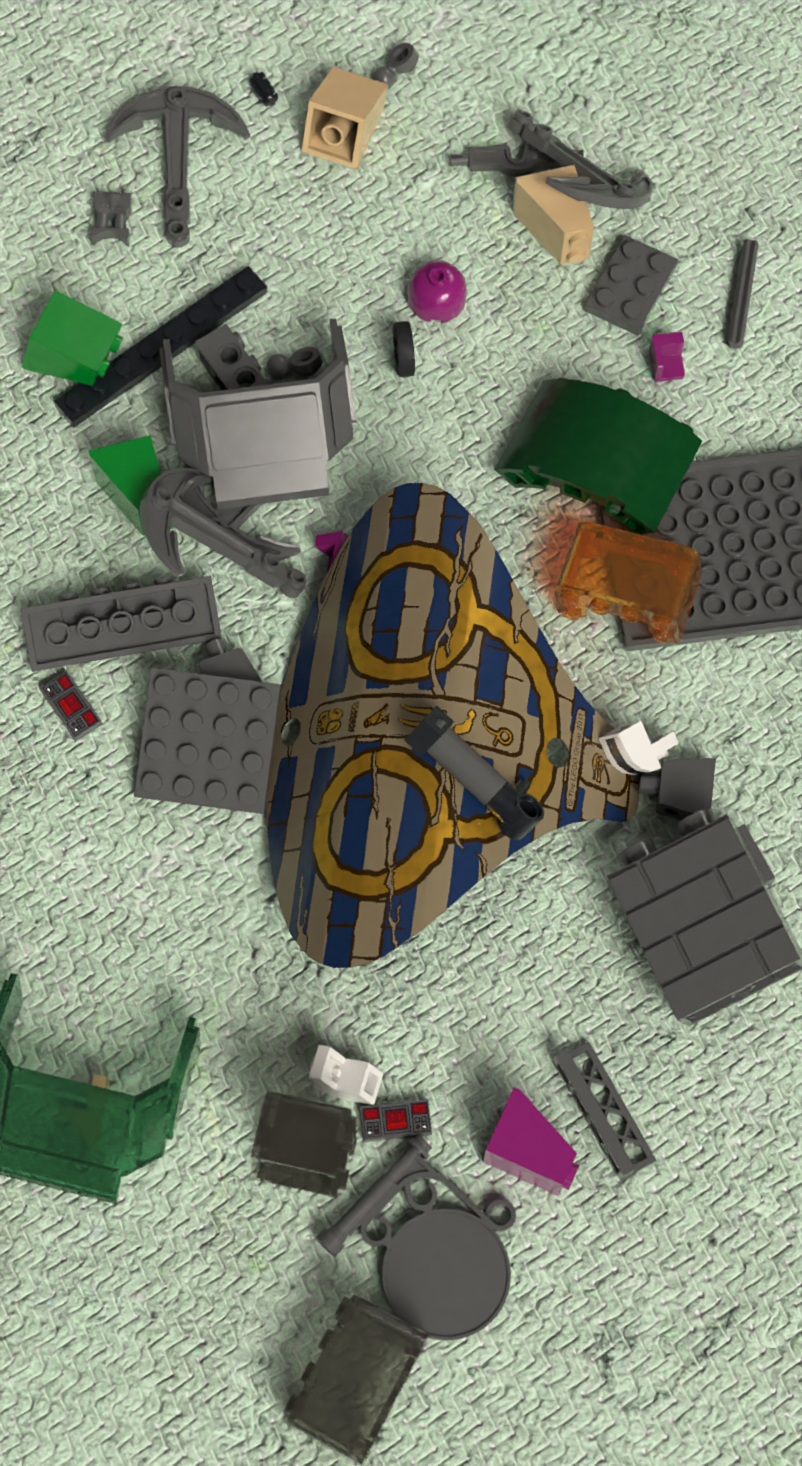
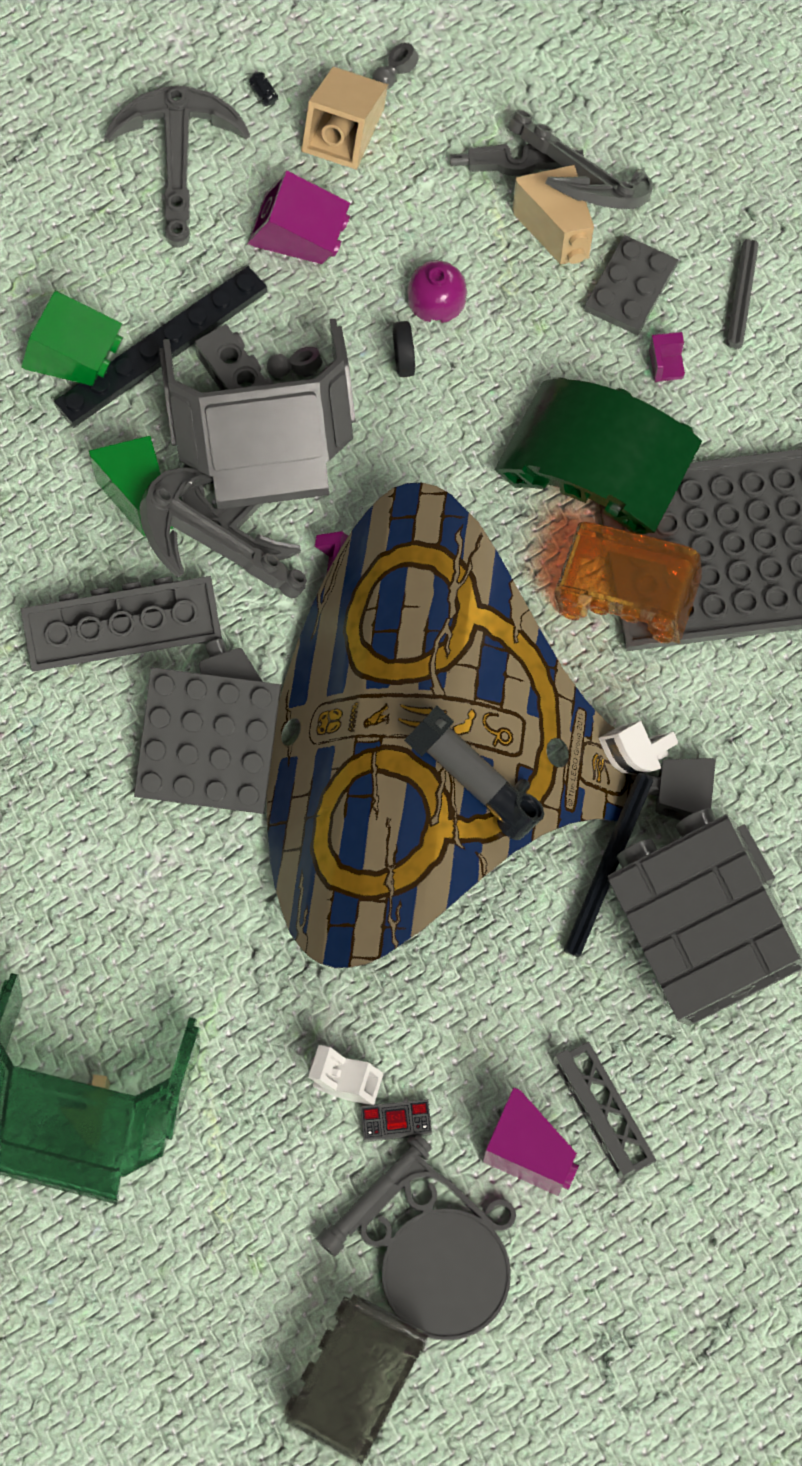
(71, 706): tile -> none
(111, 207): dark grey piece -> none
(300, 220): none -> magenta slope
(304, 1144): clear smoke windscreen -> none
(608, 865): none -> black axle

